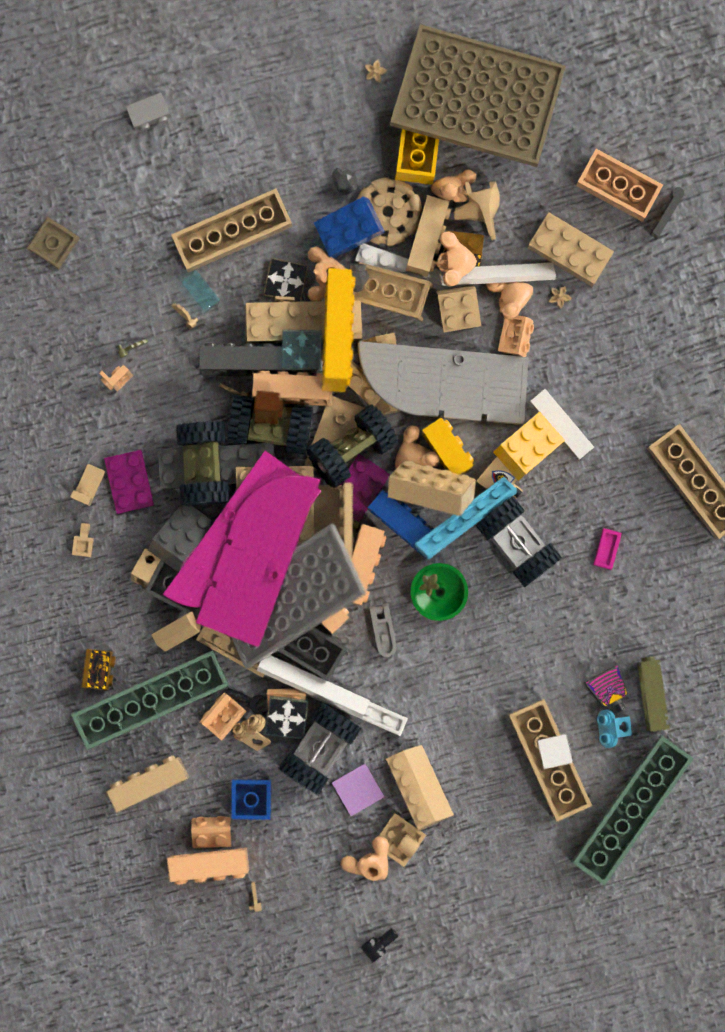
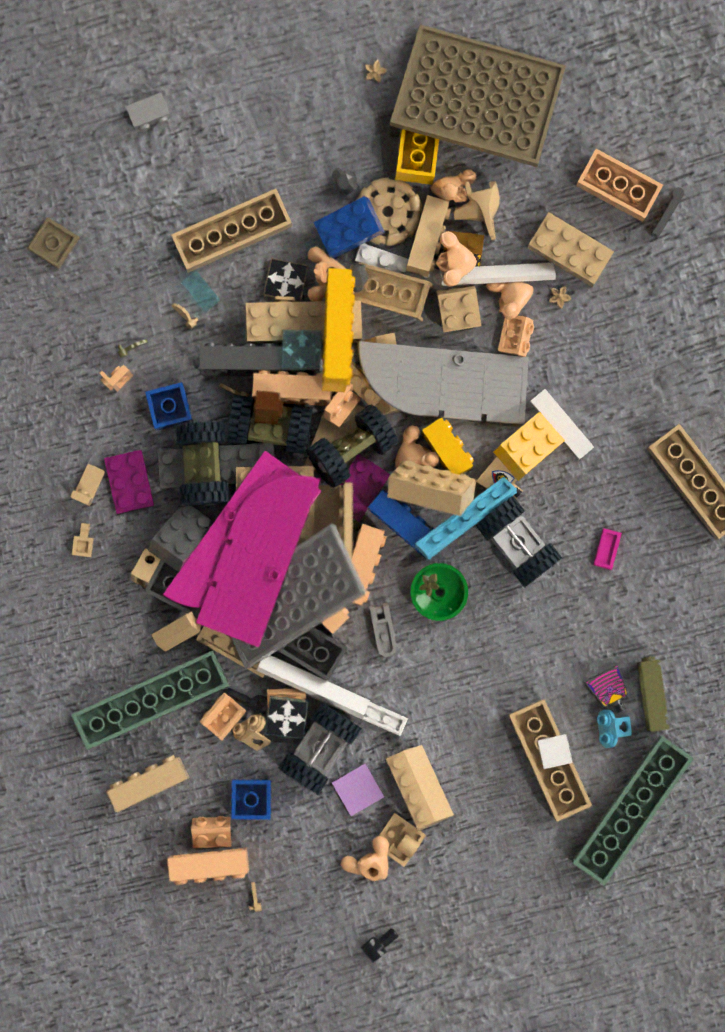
(98, 669): slope -> none
(169, 406): none -> blue brick
(341, 406): none -> light nougat bracket

